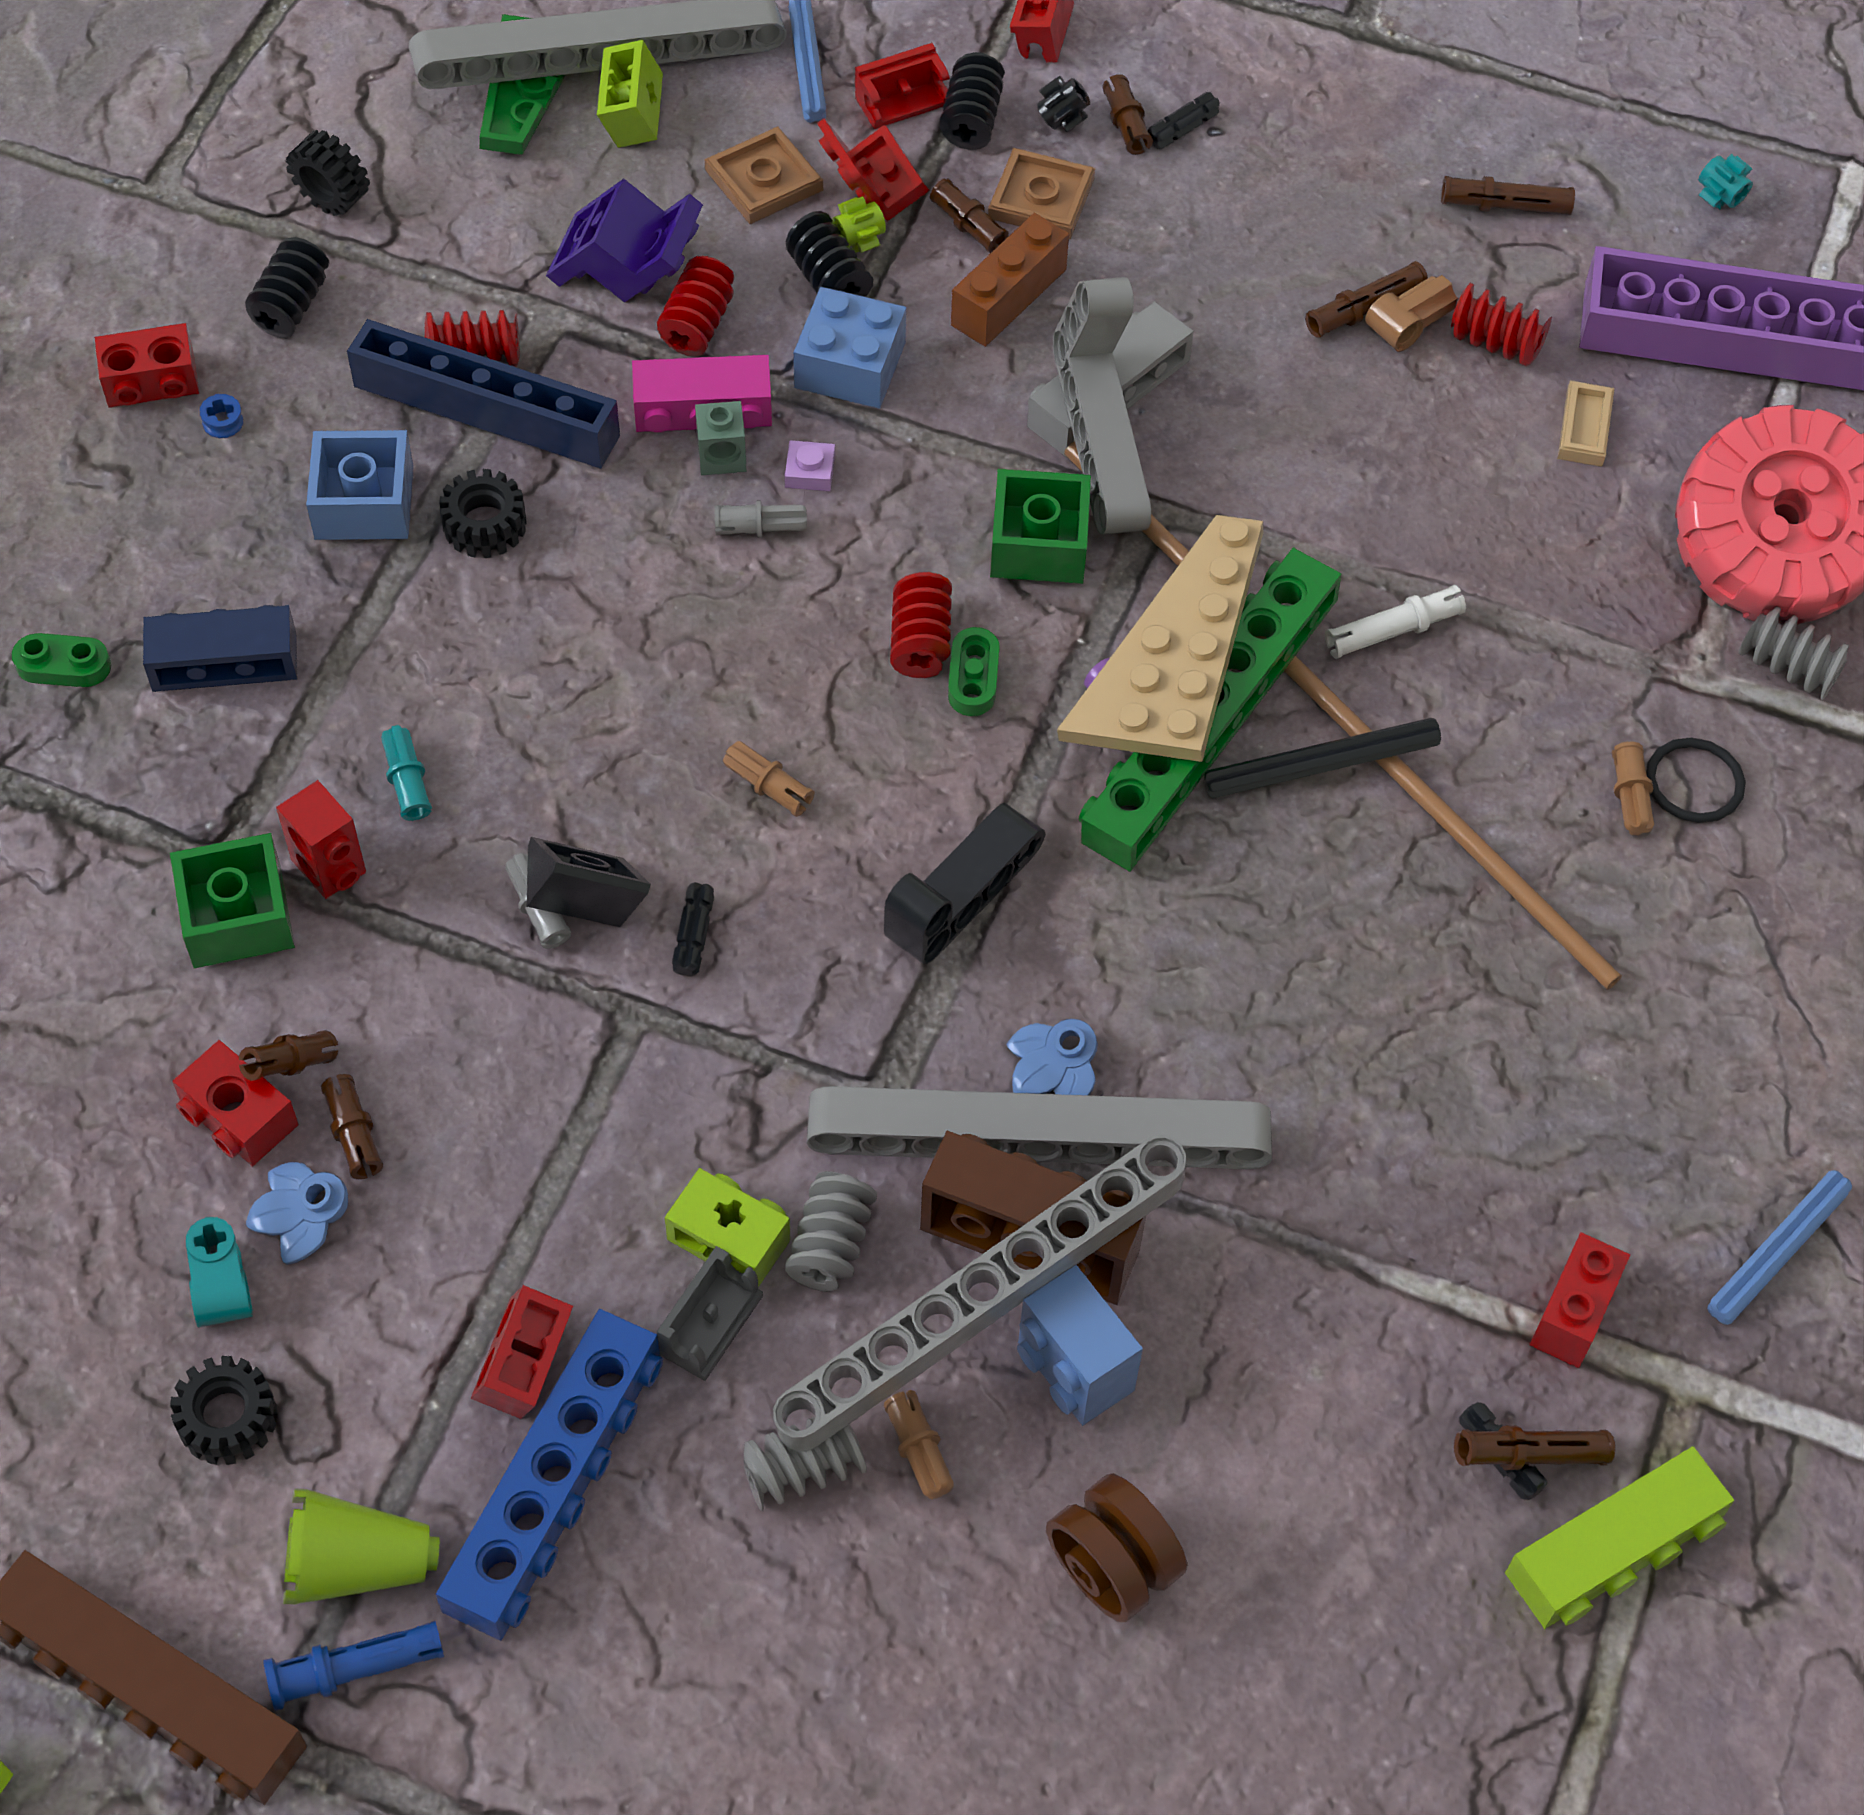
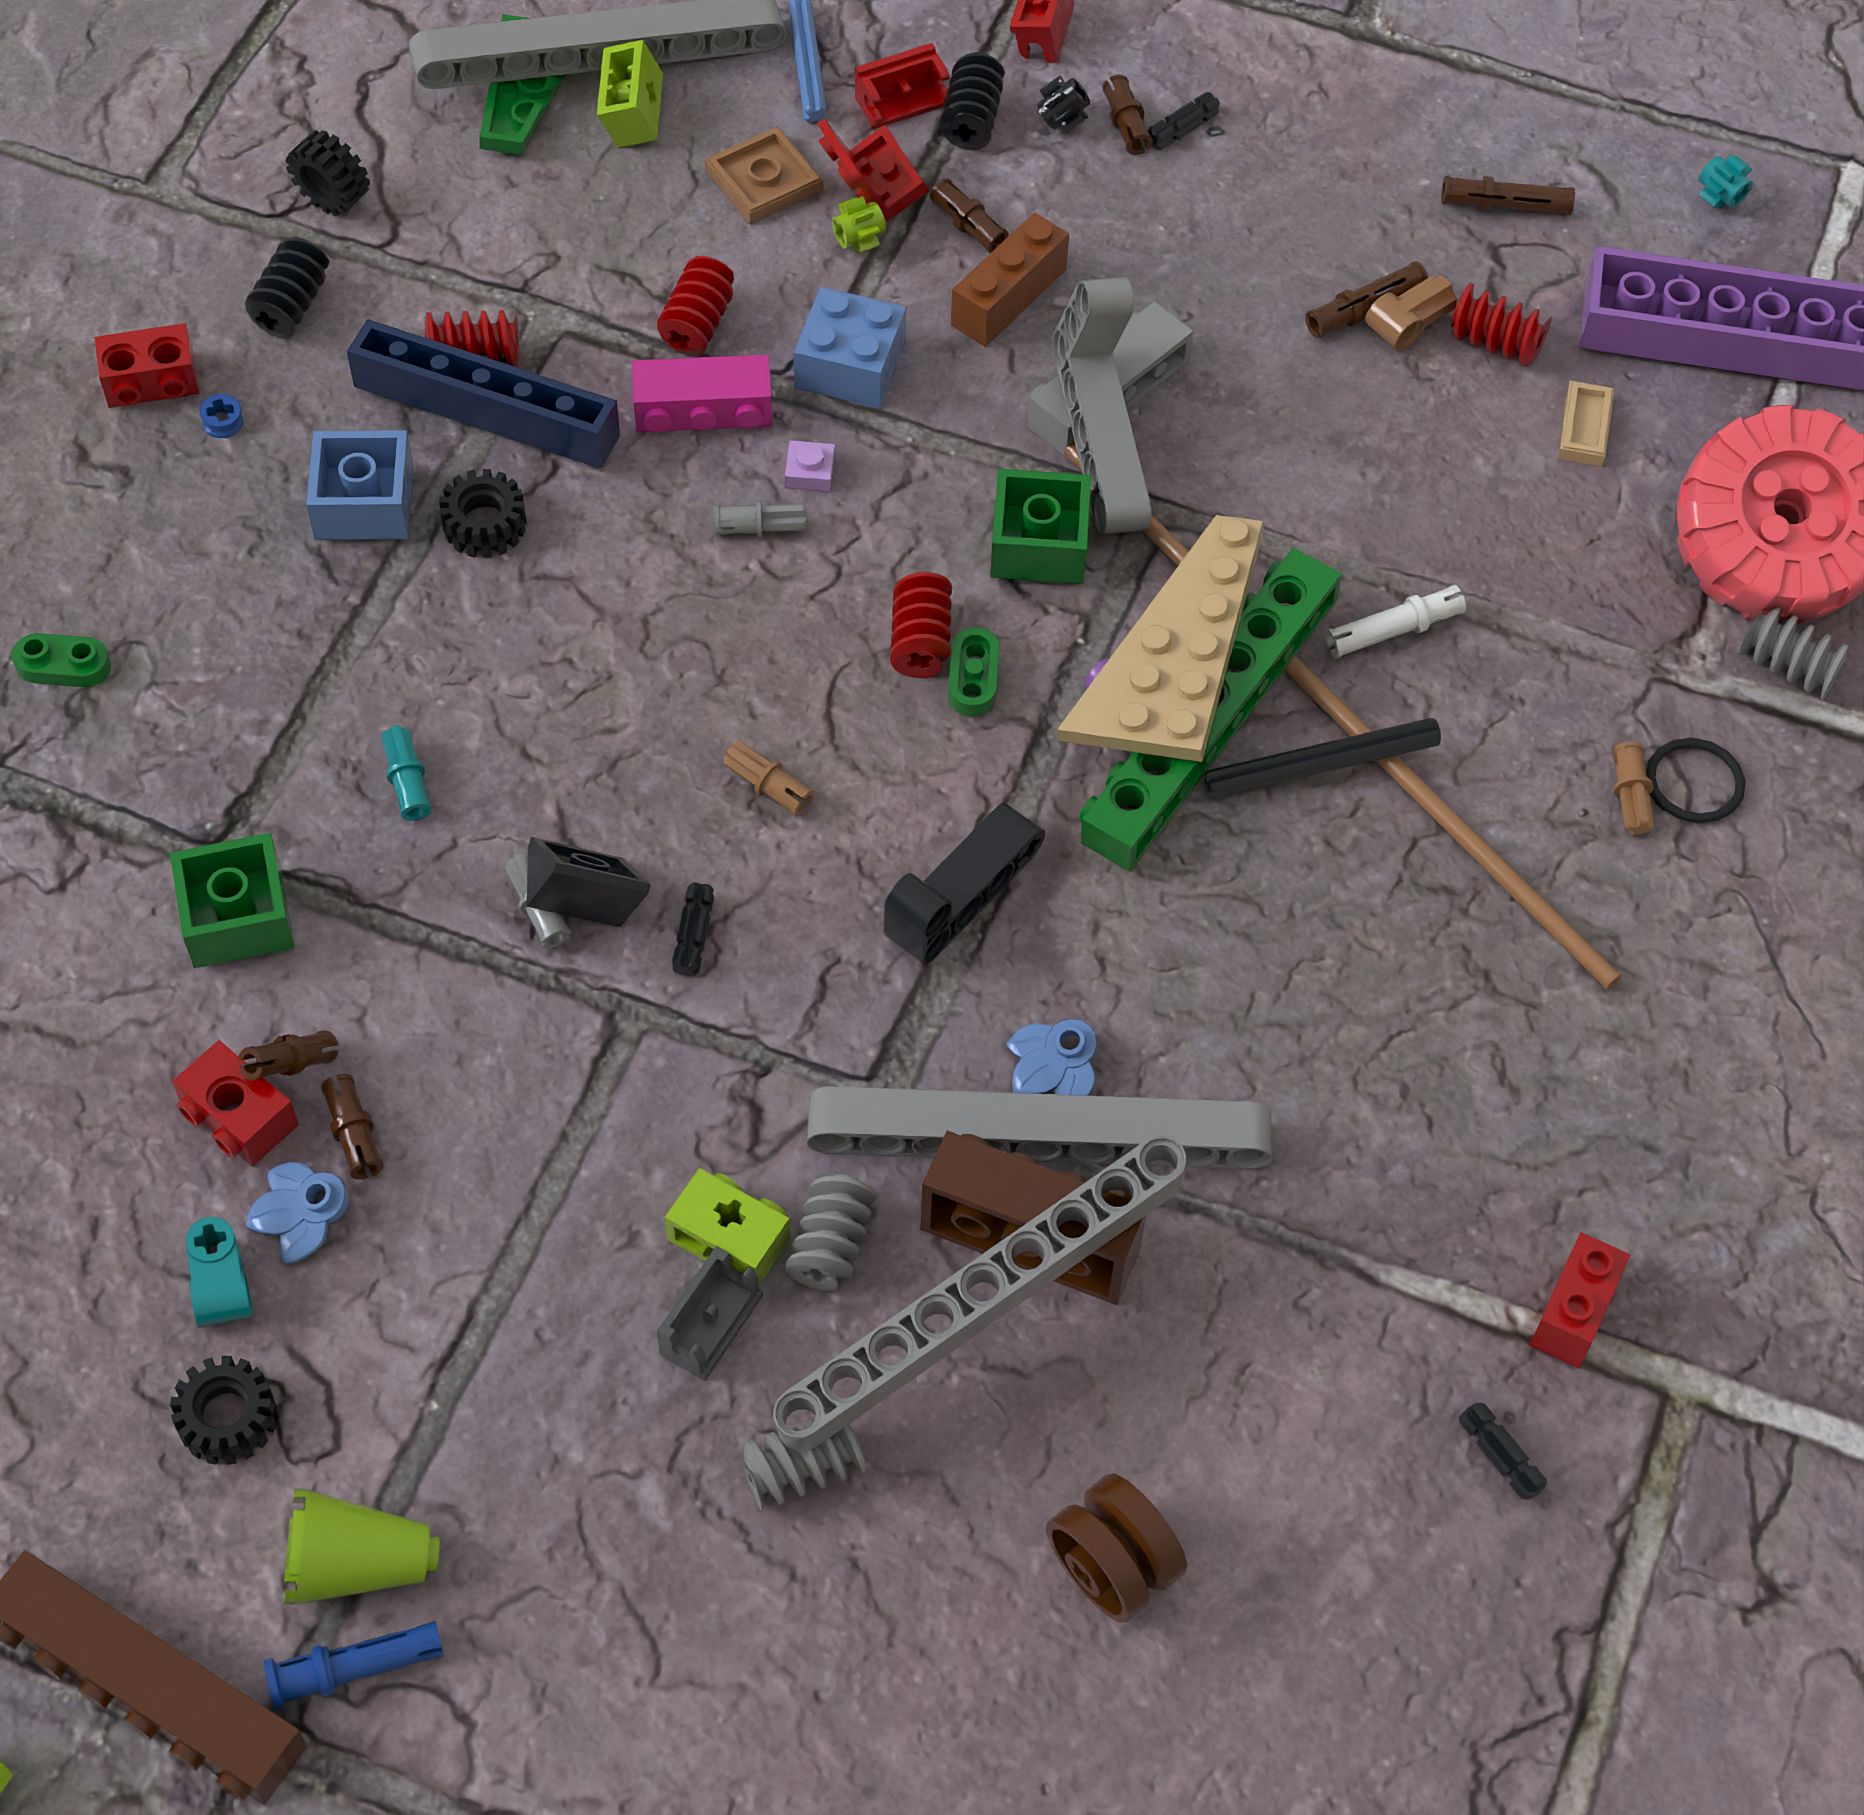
(220, 648): dark blue brick -> none
(321, 839): red brick -> none
(522, 1352): red brick -> none
(605, 1348): blue brick -> none
(625, 241): dark purple bracket -> none
(720, 438): sand green brick -> none
(826, 256): black piece -> none
(919, 1444): medium nougat axle -> none
(1043, 186): medium nougat tile -> none
(1078, 1346): medium blue brick -> none
(1514, 1447): reddish brown pin -> none
(1619, 1538): lime brick -> none
(1779, 1247): medium blue axle -> none

